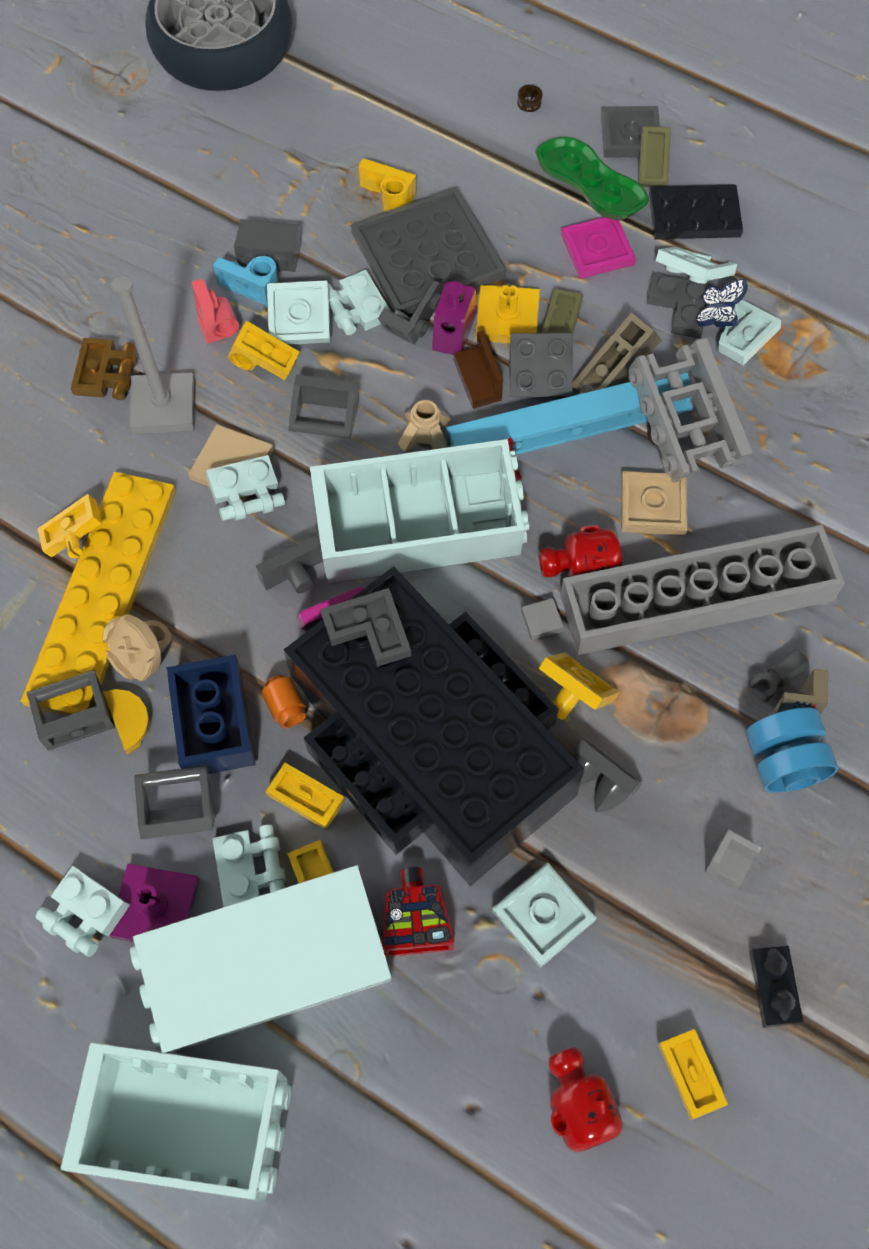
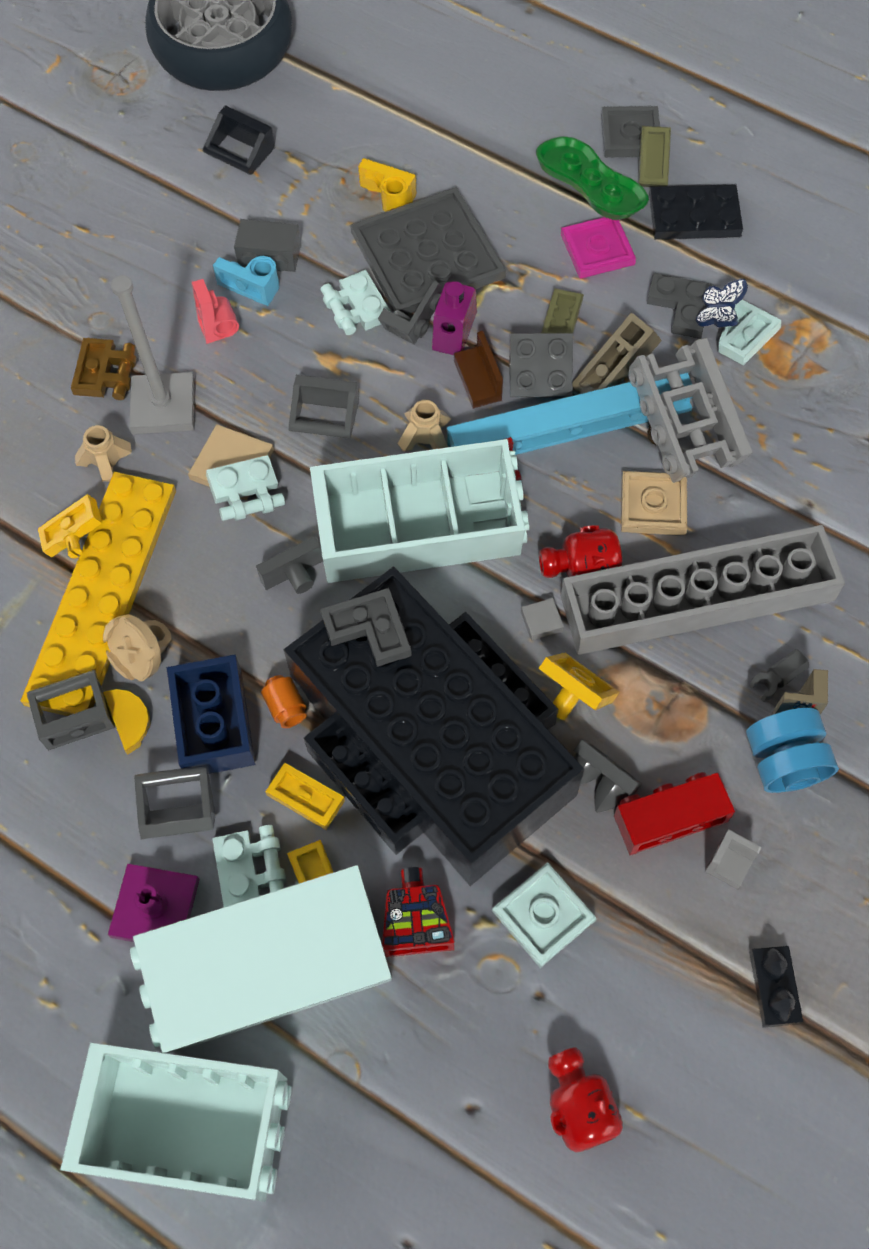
(90, 902): light aqua plate -> none
(102, 450): none -> tan rock
(244, 129): none -> black tile
(260, 348): yellow plate -> none
(299, 312): light aqua plate -> none
(313, 614): dark pink tile -> none
(507, 311): yellow tile -> none
(529, 91): dark brown bush -> none
(673, 812): none -> red brick
(692, 1074): yellow plate -> none
(694, 264): light aqua wing -> none

